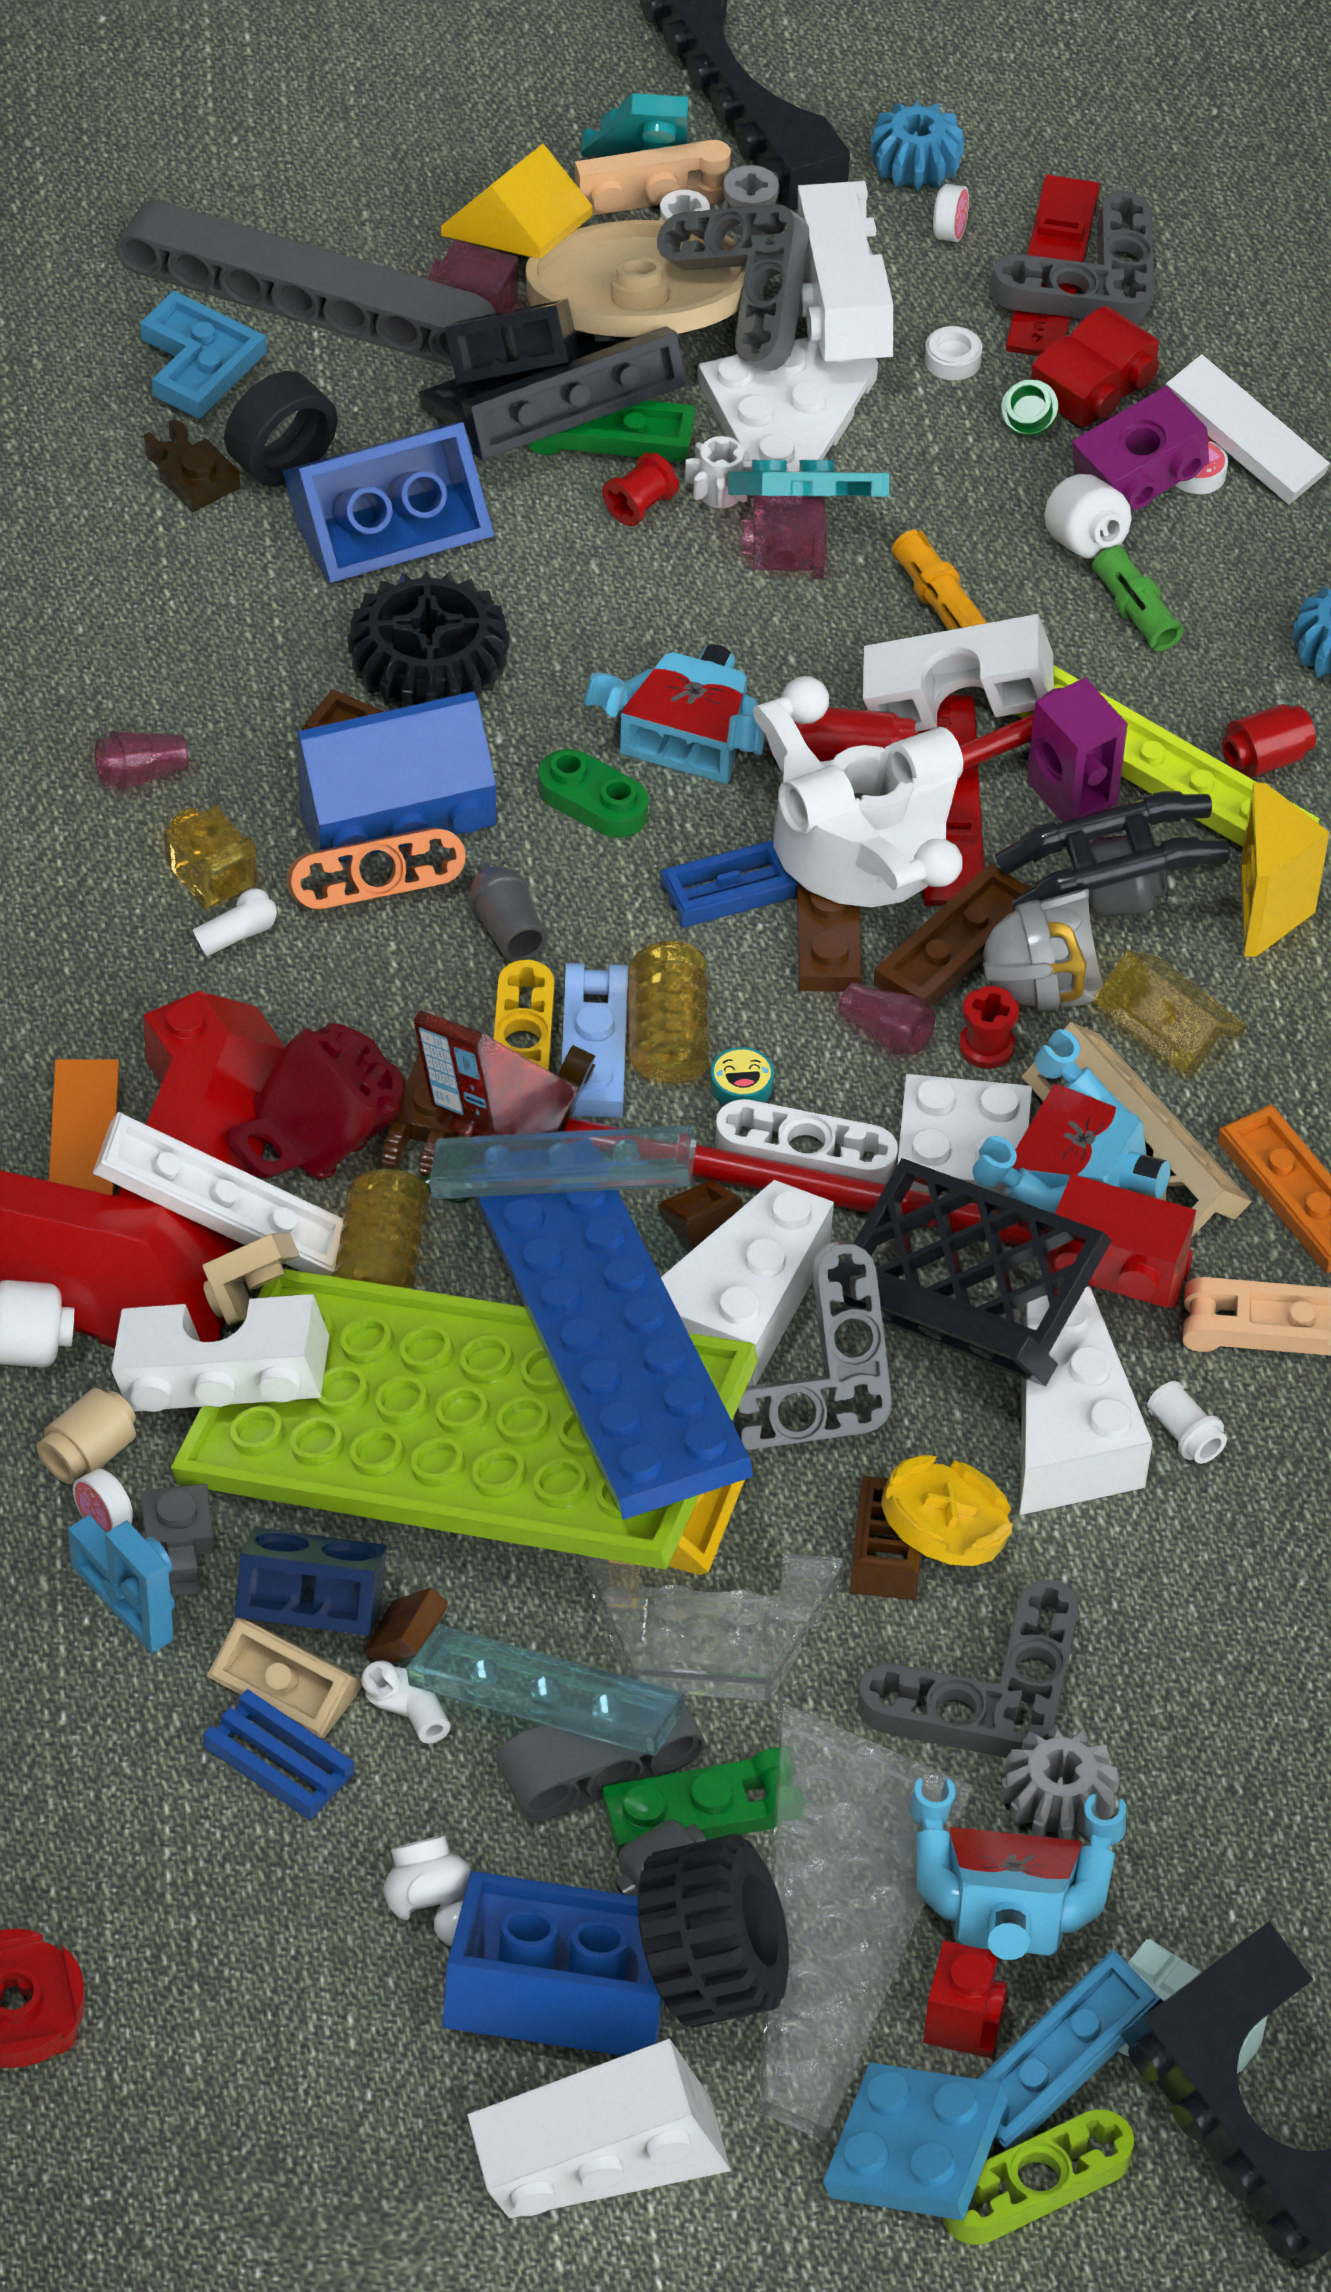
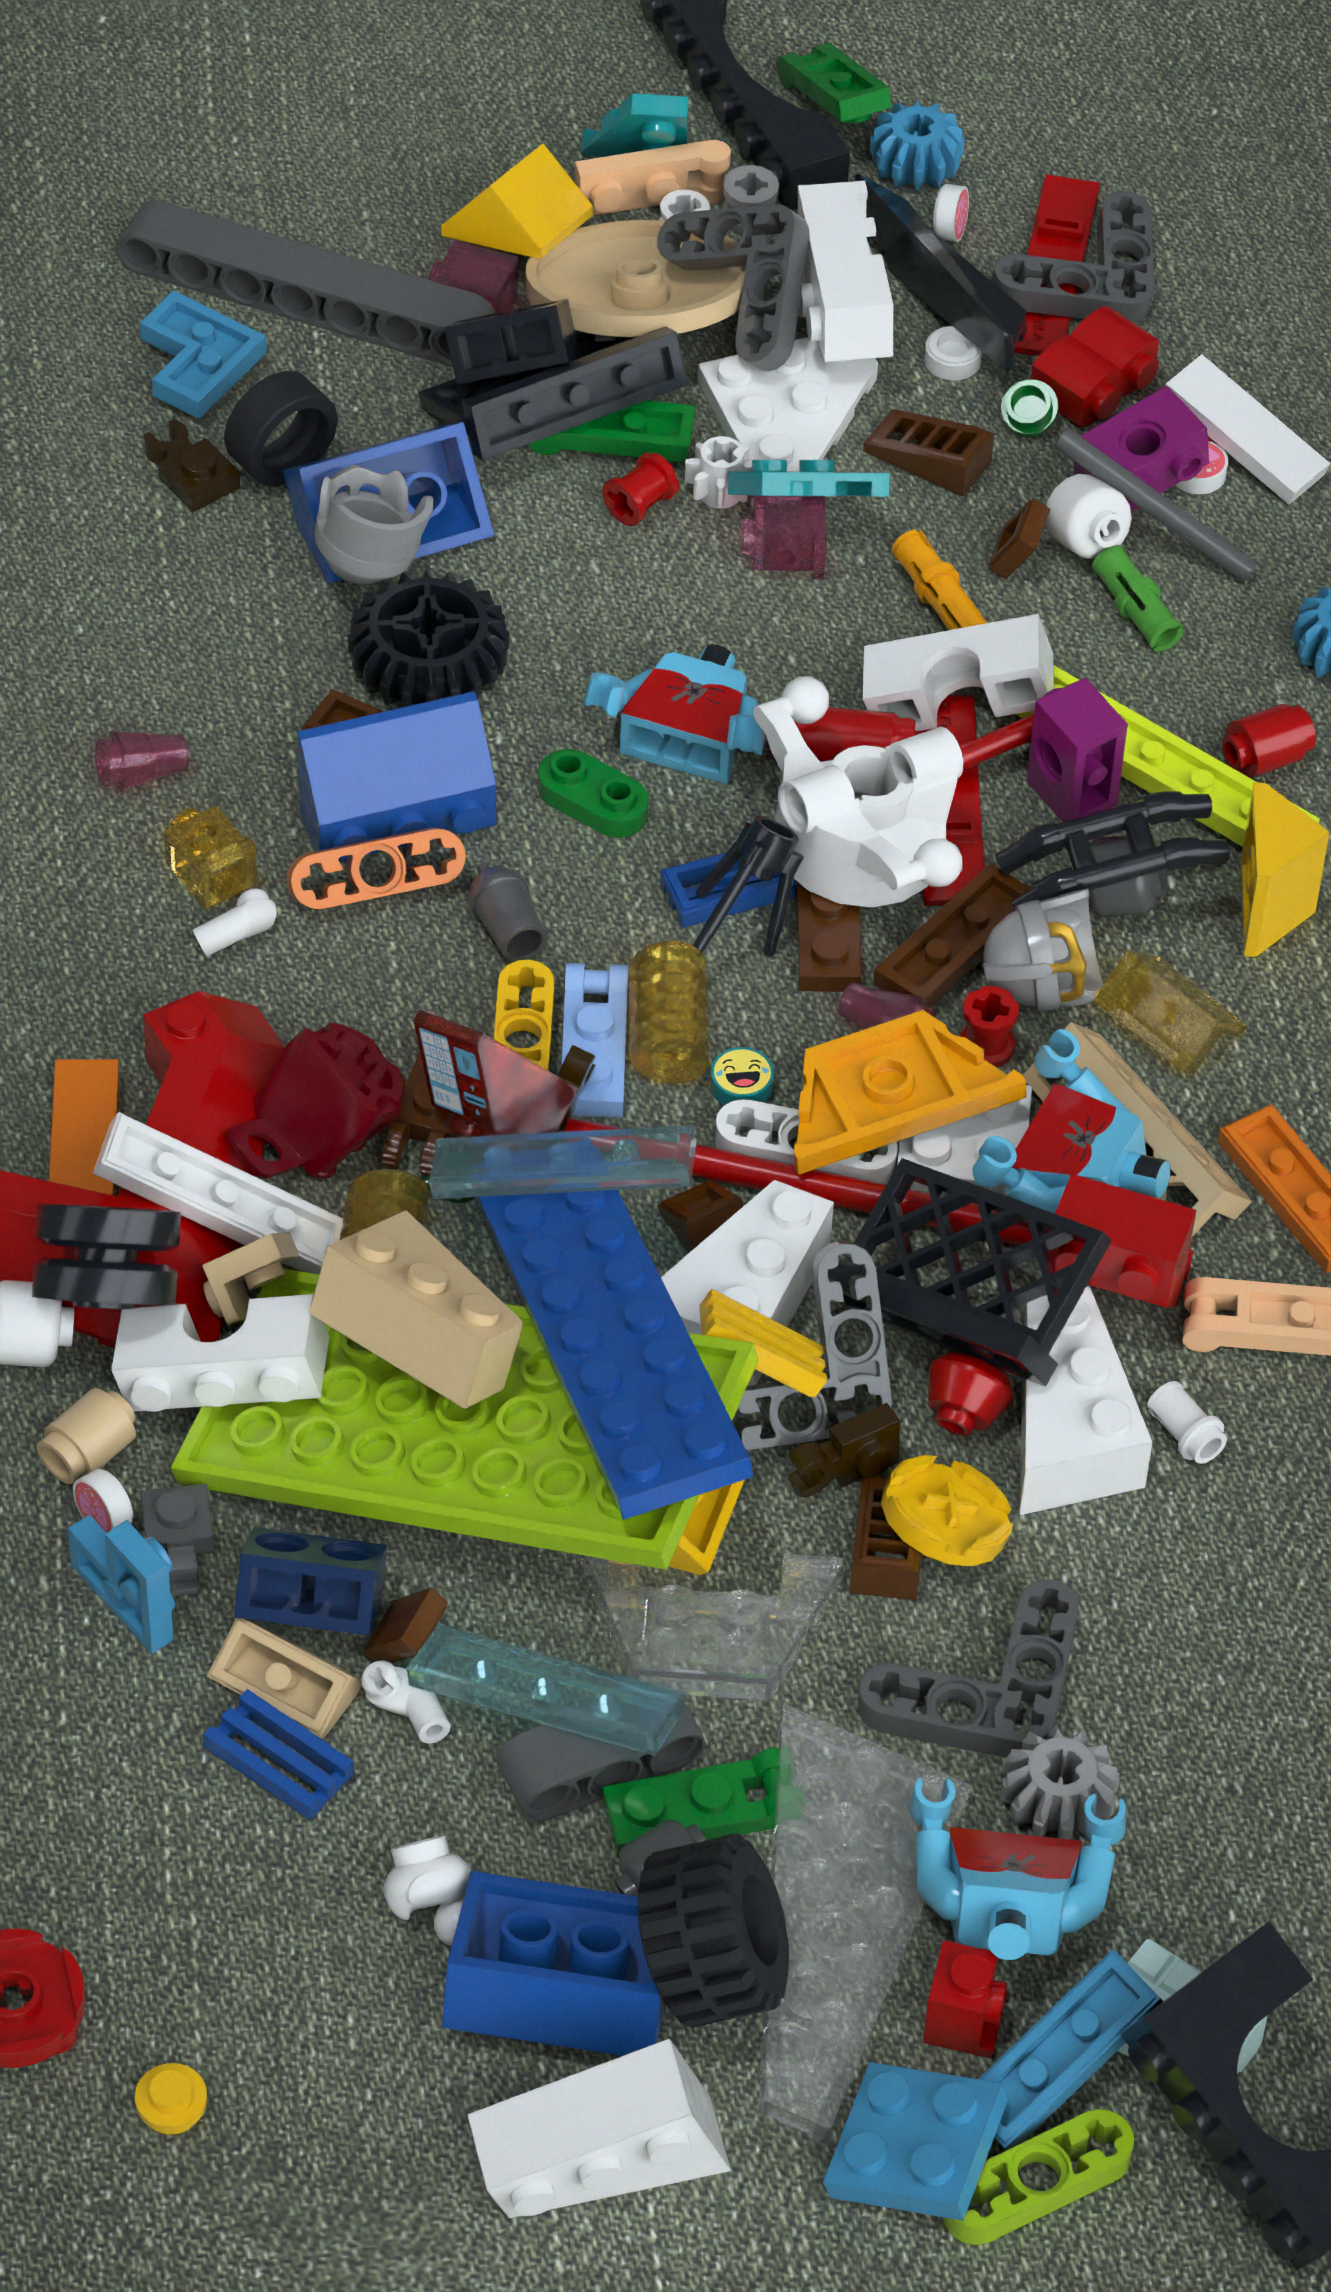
(106, 1255): none -> black wheel
(171, 2098): none -> yellow plate
(369, 533): none -> light grey helmet
(418, 1309): none -> tan wedge
(761, 850): none -> black plant
(780, 1350): none -> yellow tile
(835, 83): none -> green plate
(855, 1449): none -> dark brown plate
(892, 1087): none -> light orange wing
(945, 277): none -> black wedge
(956, 465): none -> reddish brown slope
(967, 1393): none -> red cone
(1019, 538): none -> reddish brown tile
(1155, 504): none -> dark grey bar

